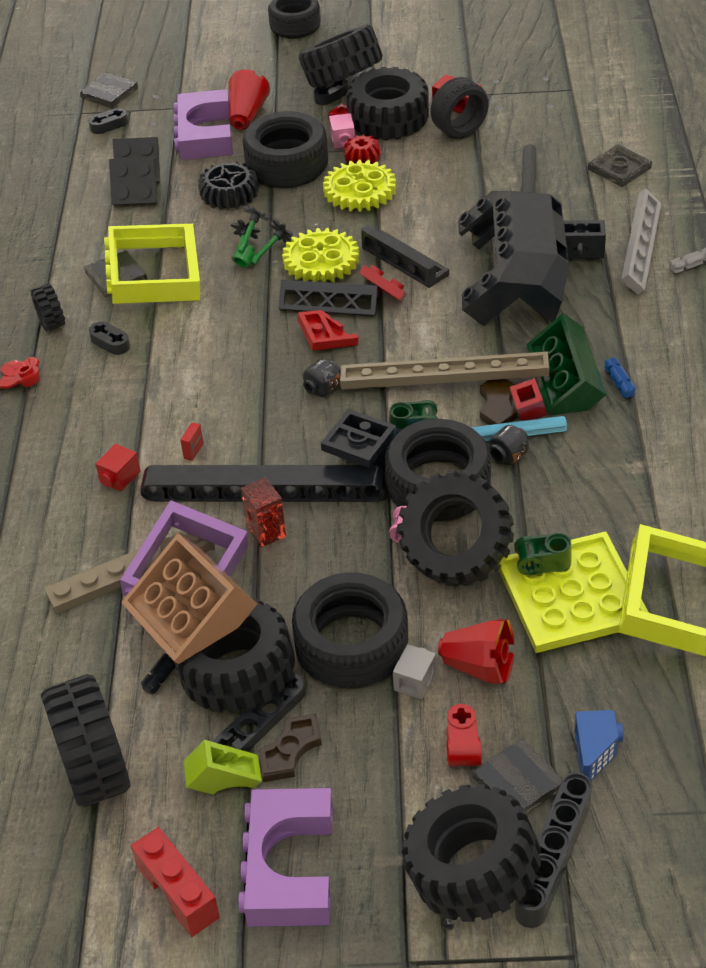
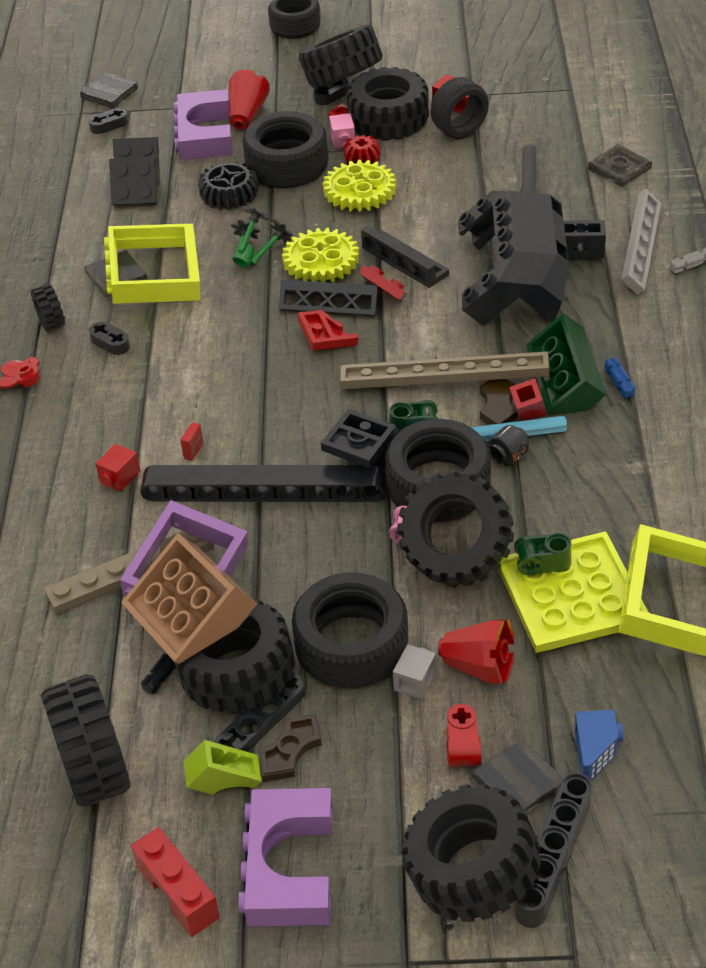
(263, 512): clear red brick -> none
(321, 377): black head -> none

